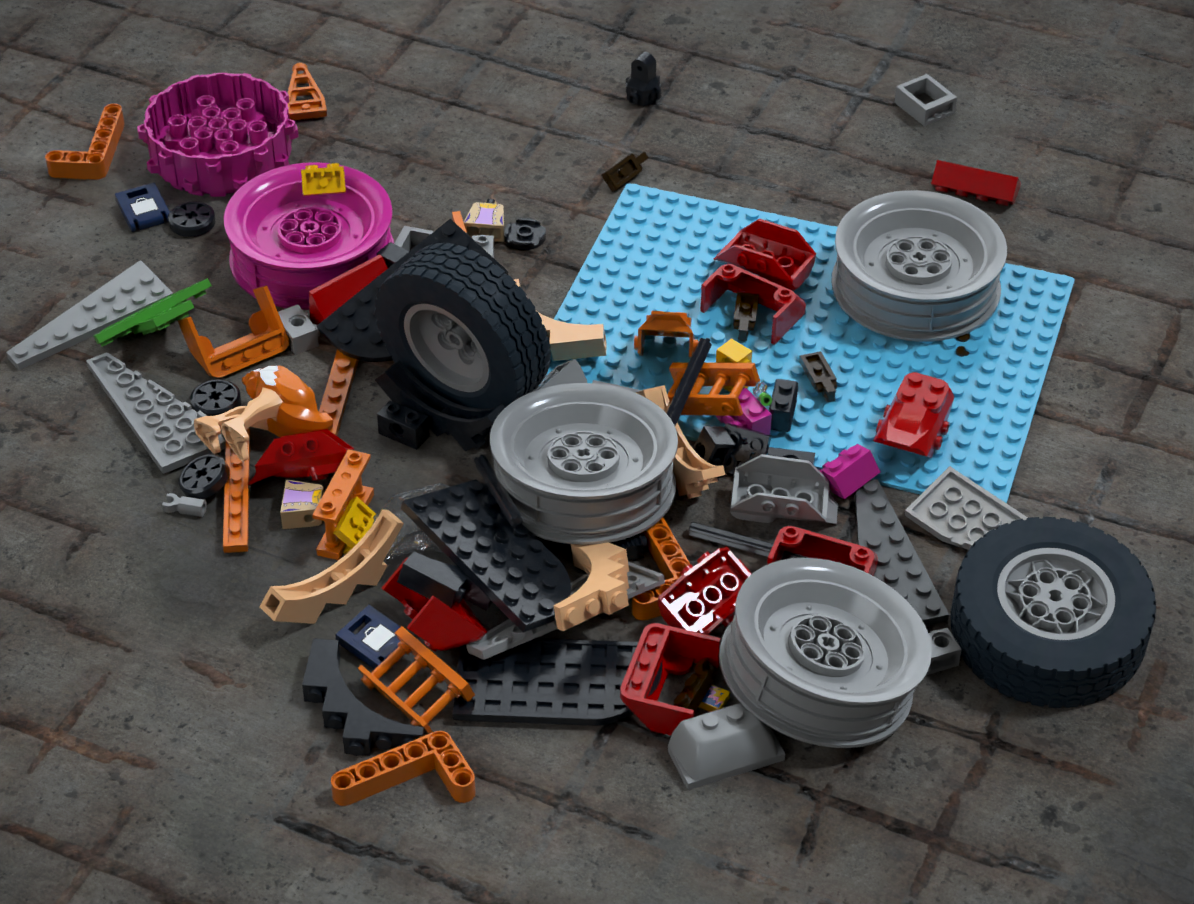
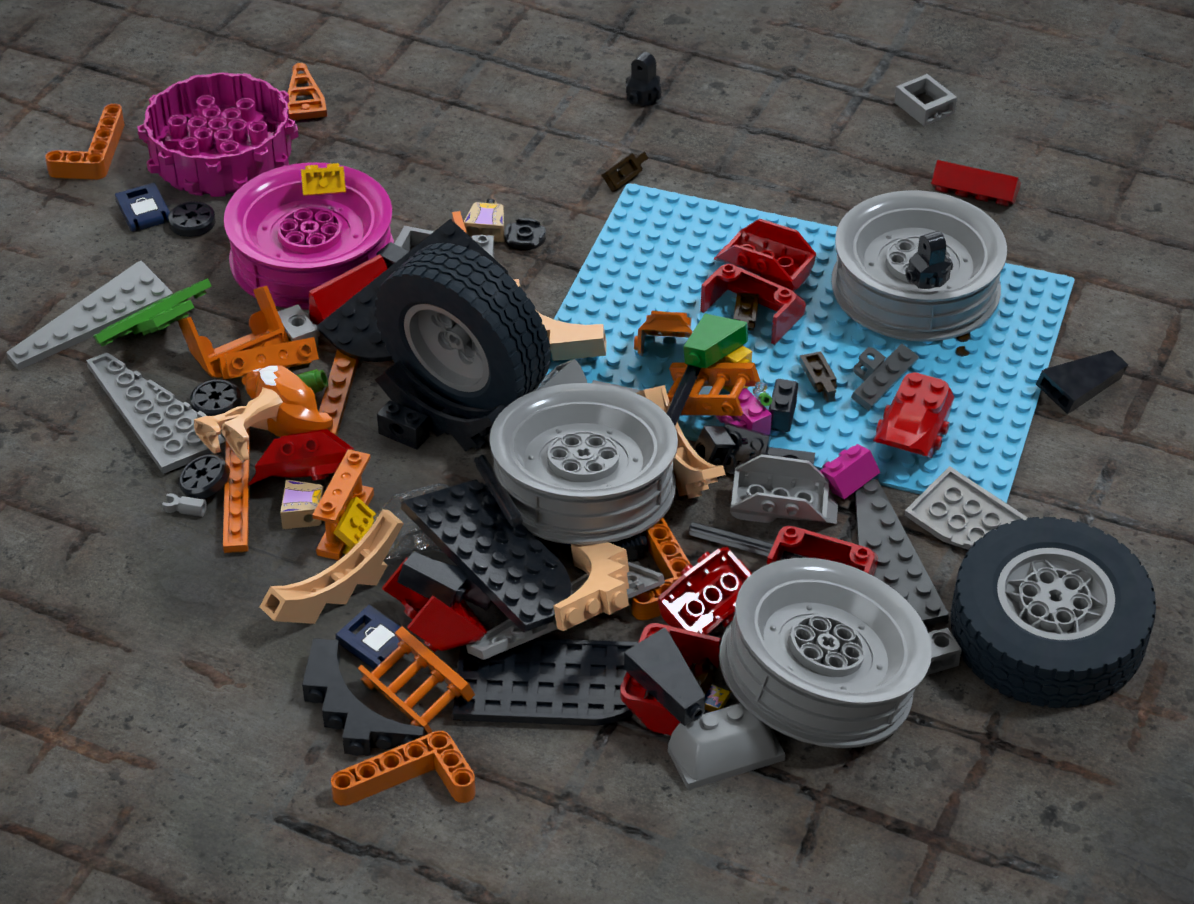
(284, 354): none -> orange fence
(314, 379): none -> bright green brick
(666, 676): none -> black slope
(714, 340): none -> green slope
(881, 374): none -> dark grey plate
(929, 265): none -> black piece
(1081, 379): none -> black slope

